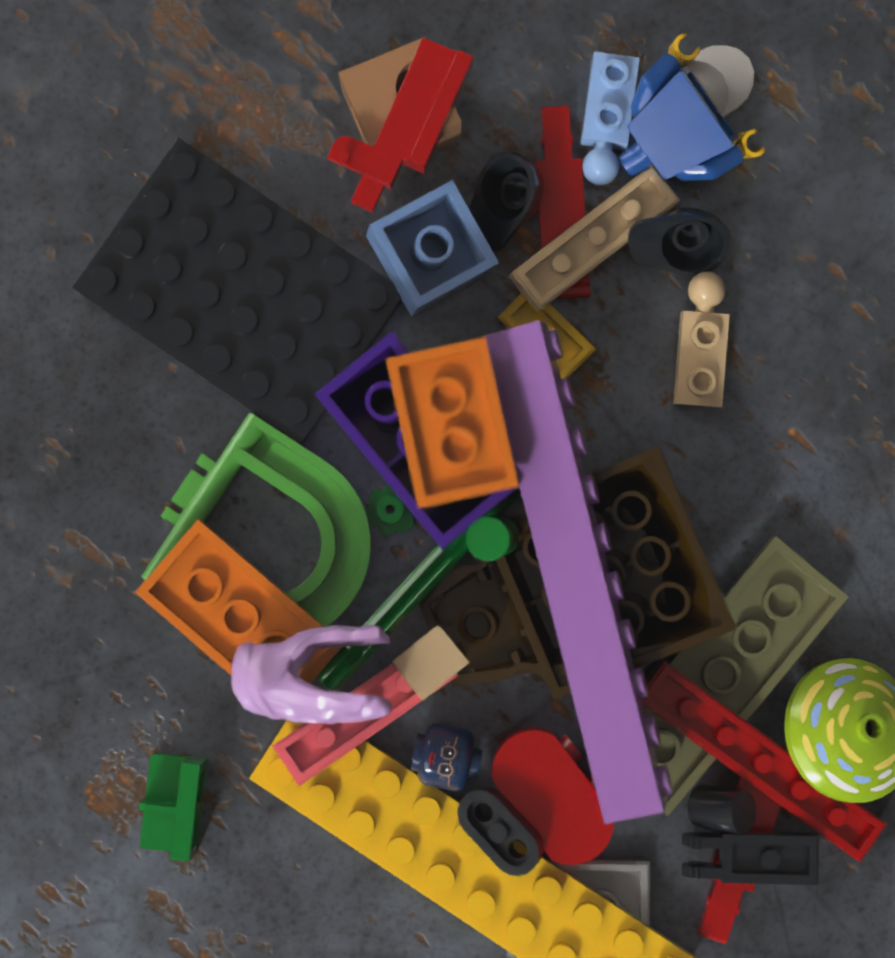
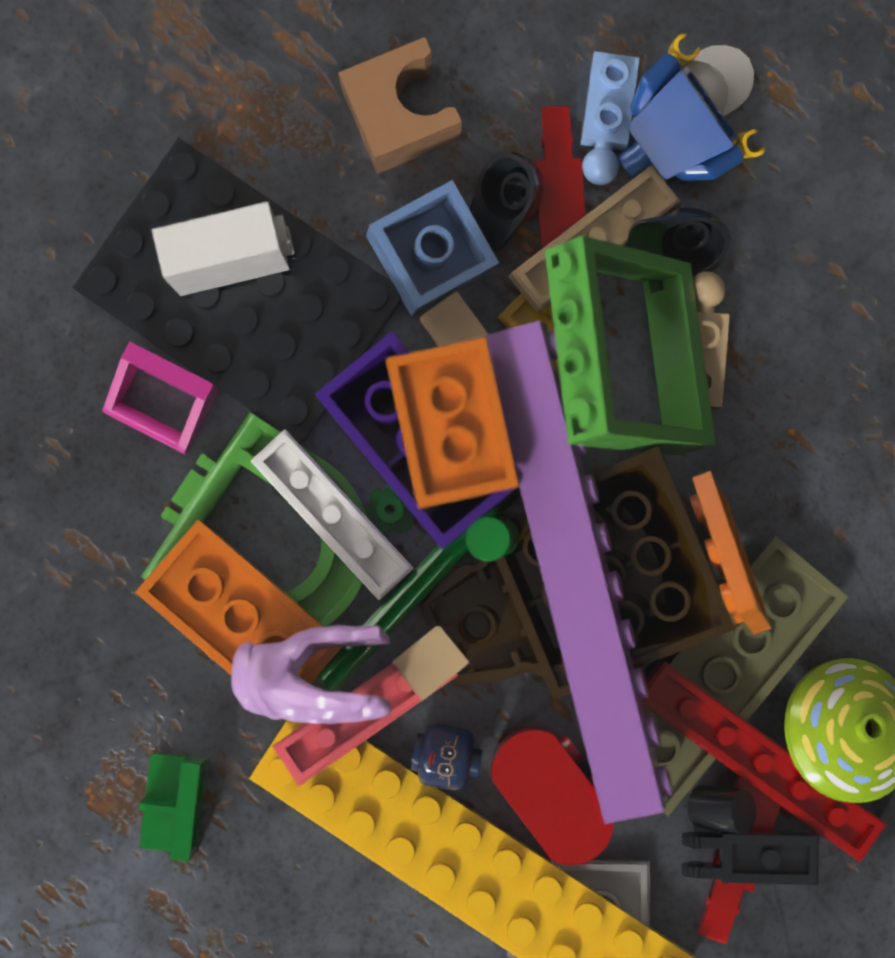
(140, 358): none -> dark pink tile
(223, 248): none -> white brick
(332, 514): none -> white tile
(412, 123): red piece -> none
(452, 322): none -> tan panel
(497, 833): black plate -> none
(583, 350): none -> bright green window
(728, 554): none -> orange plate

